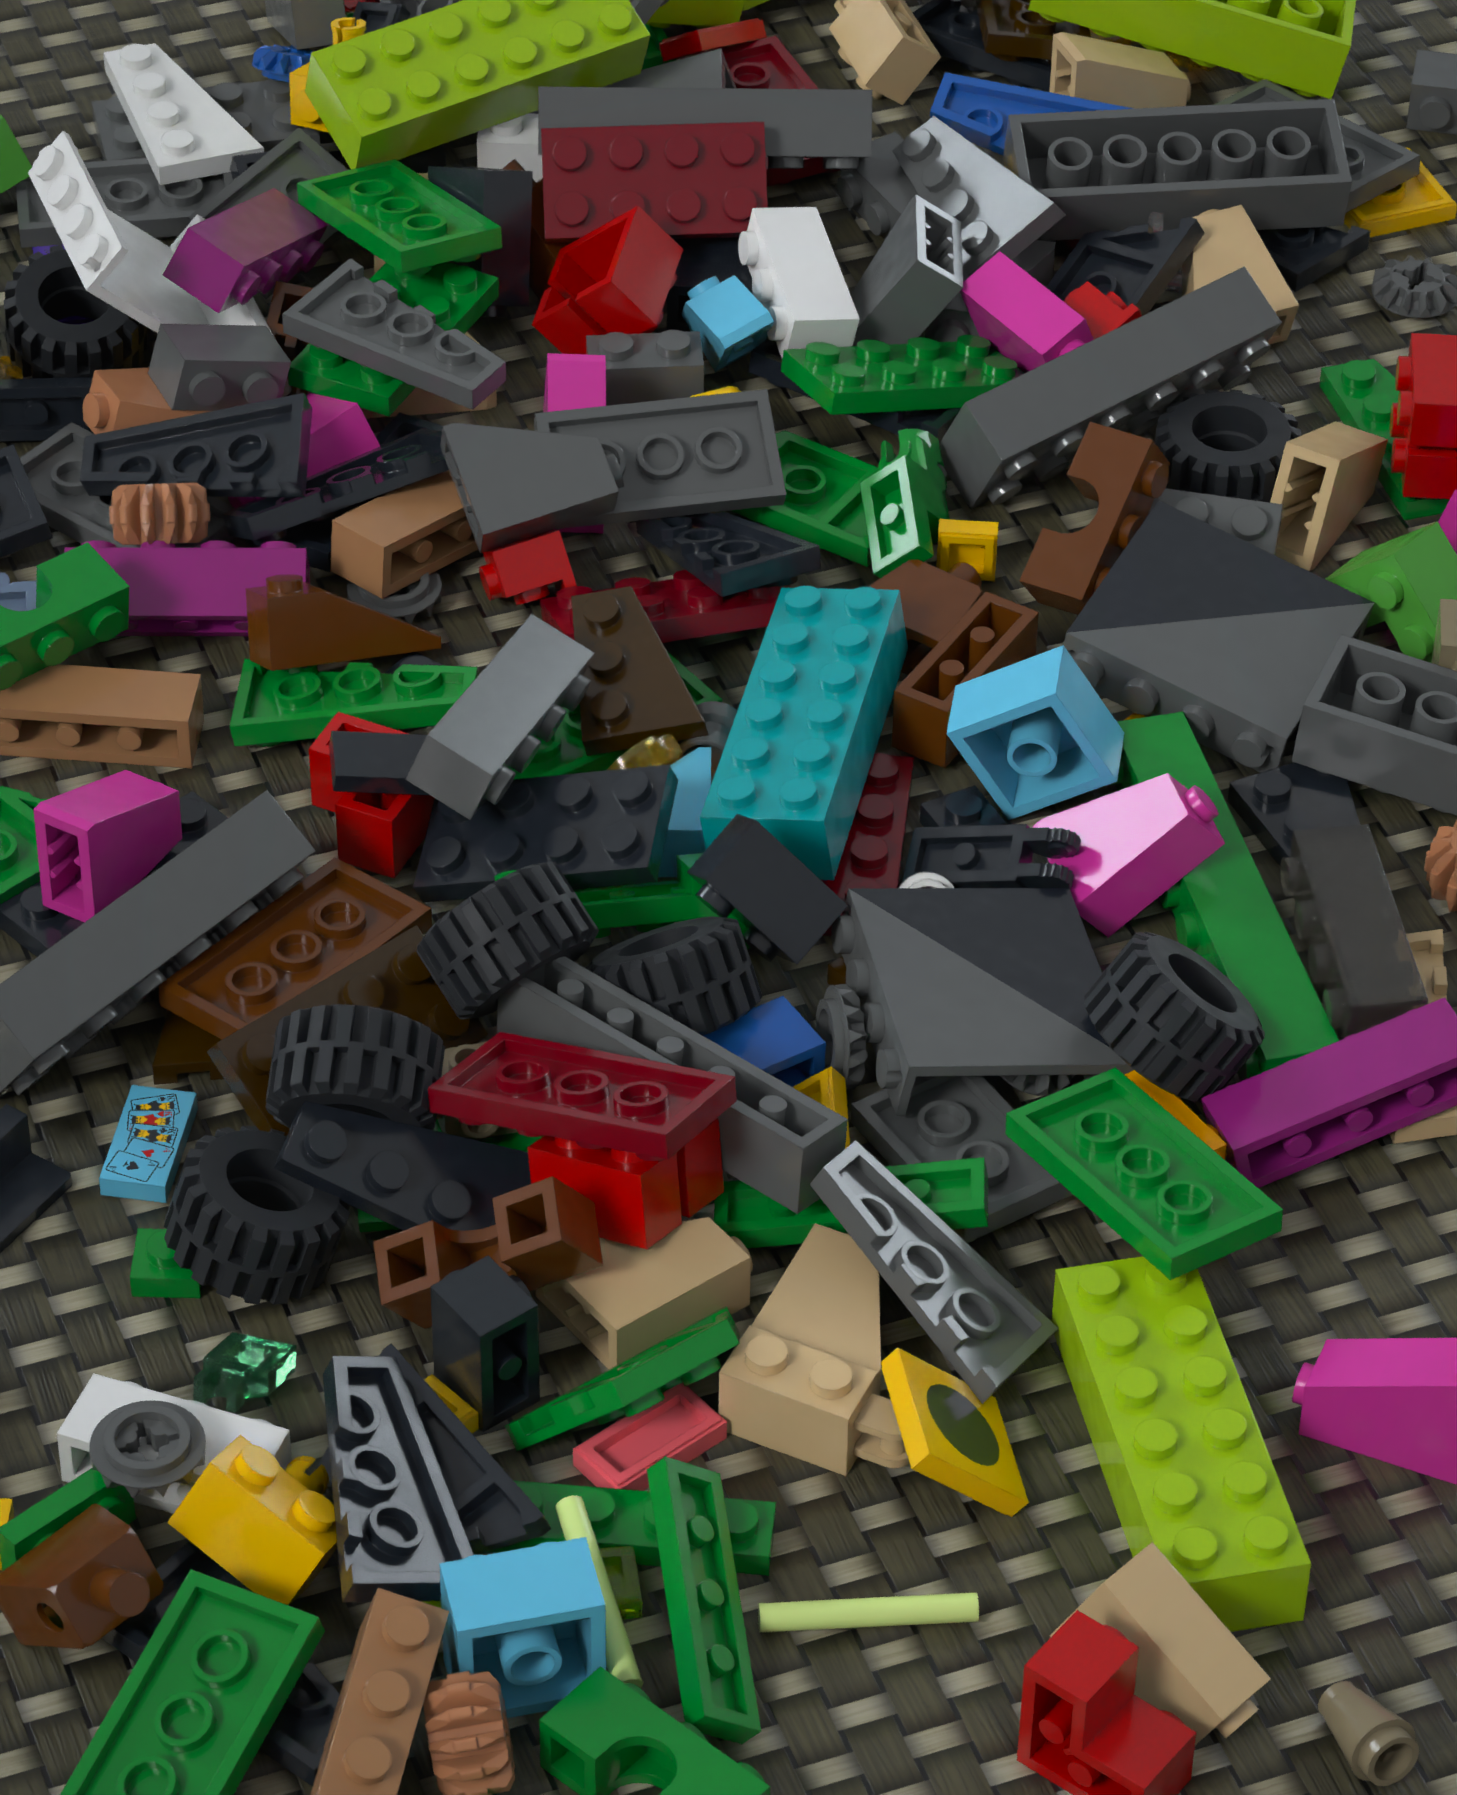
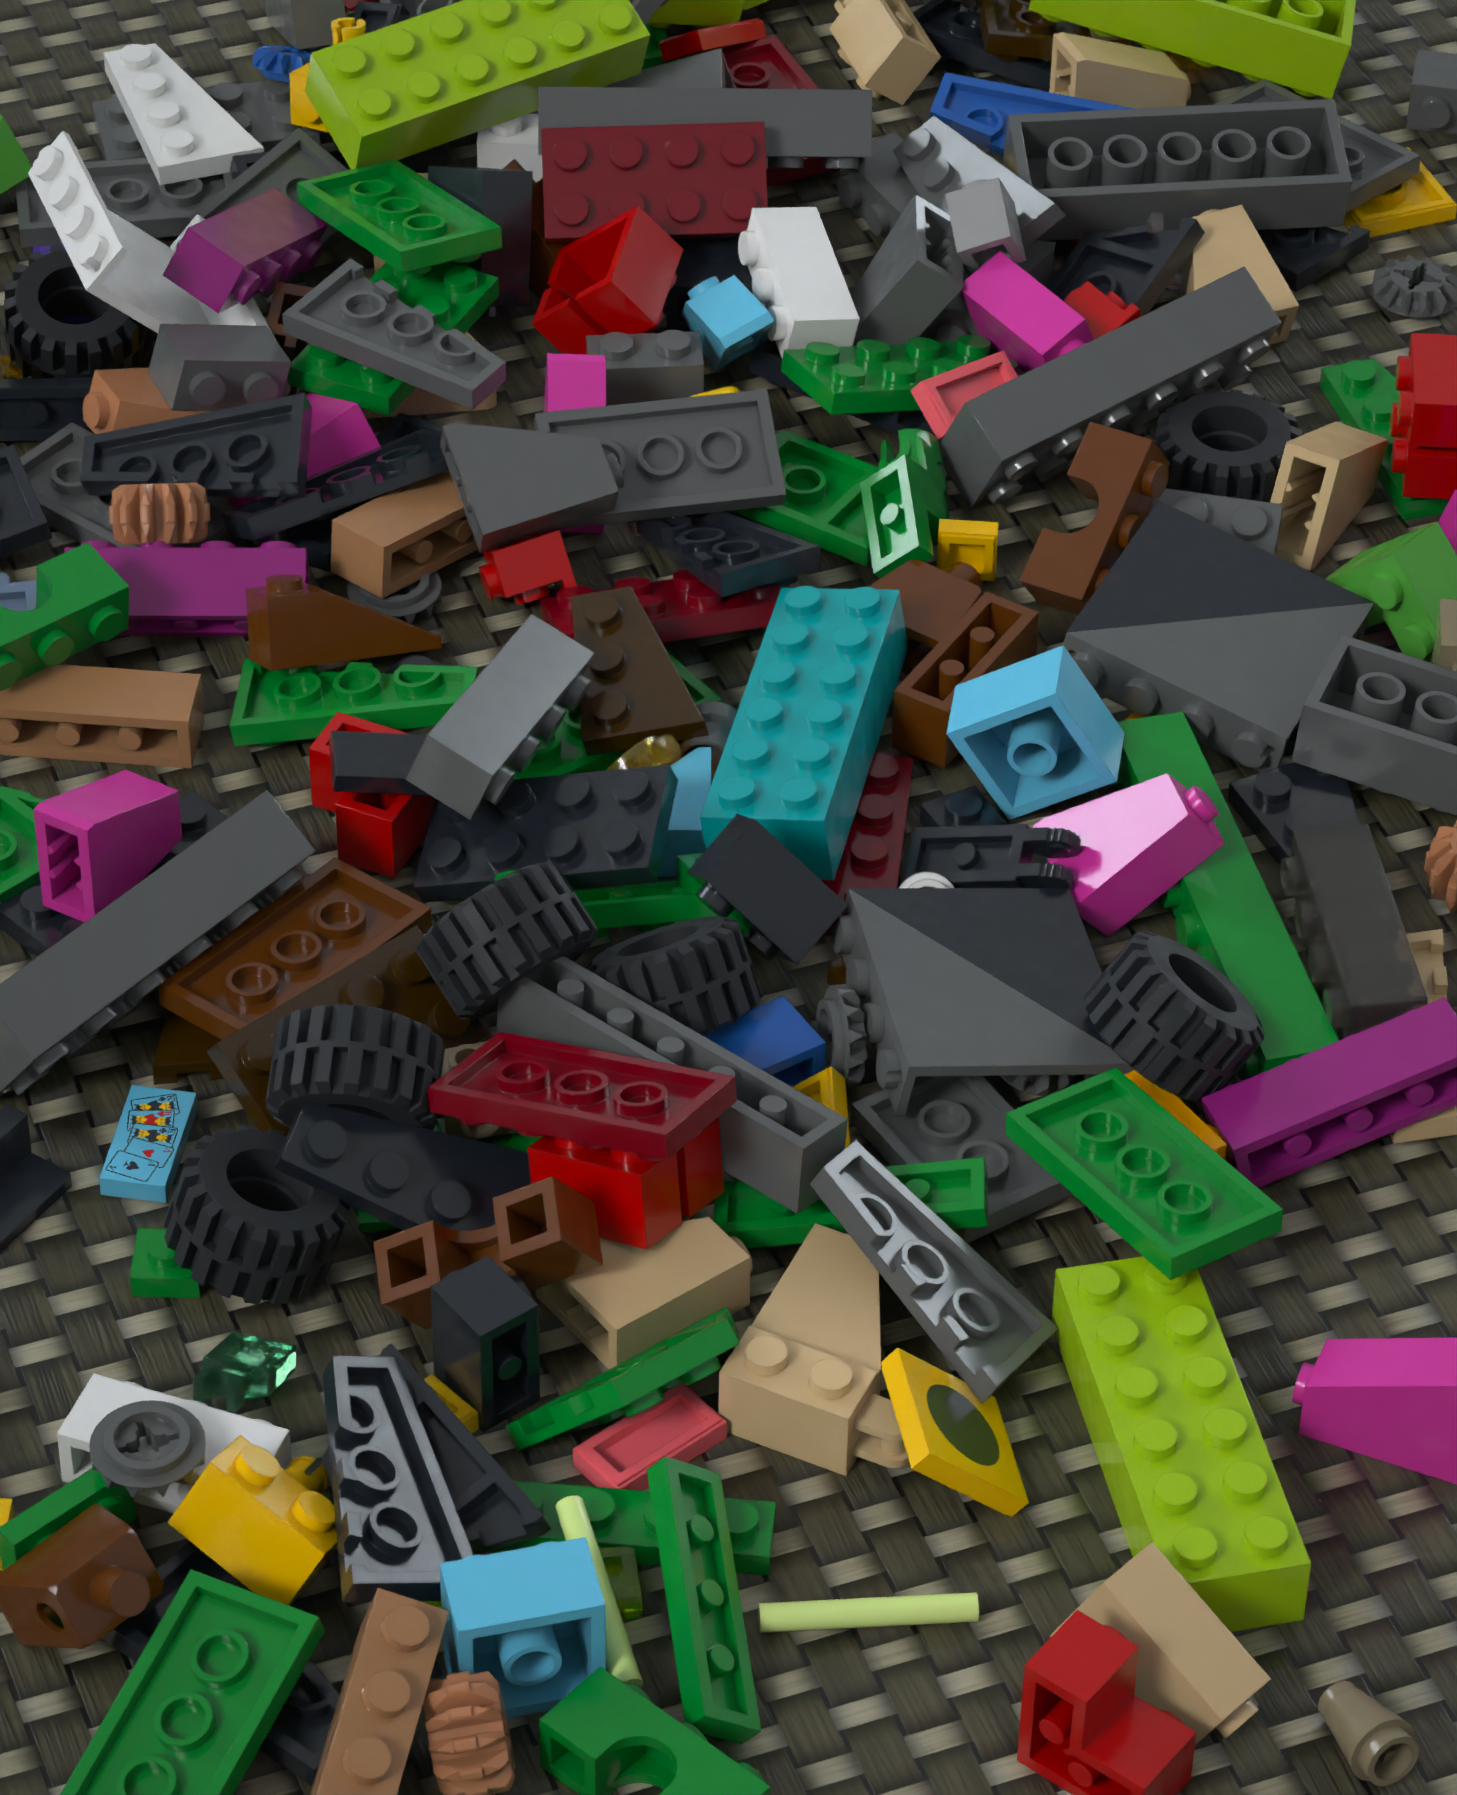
(946, 393): none -> coral tile
(984, 223): none -> light grey brick

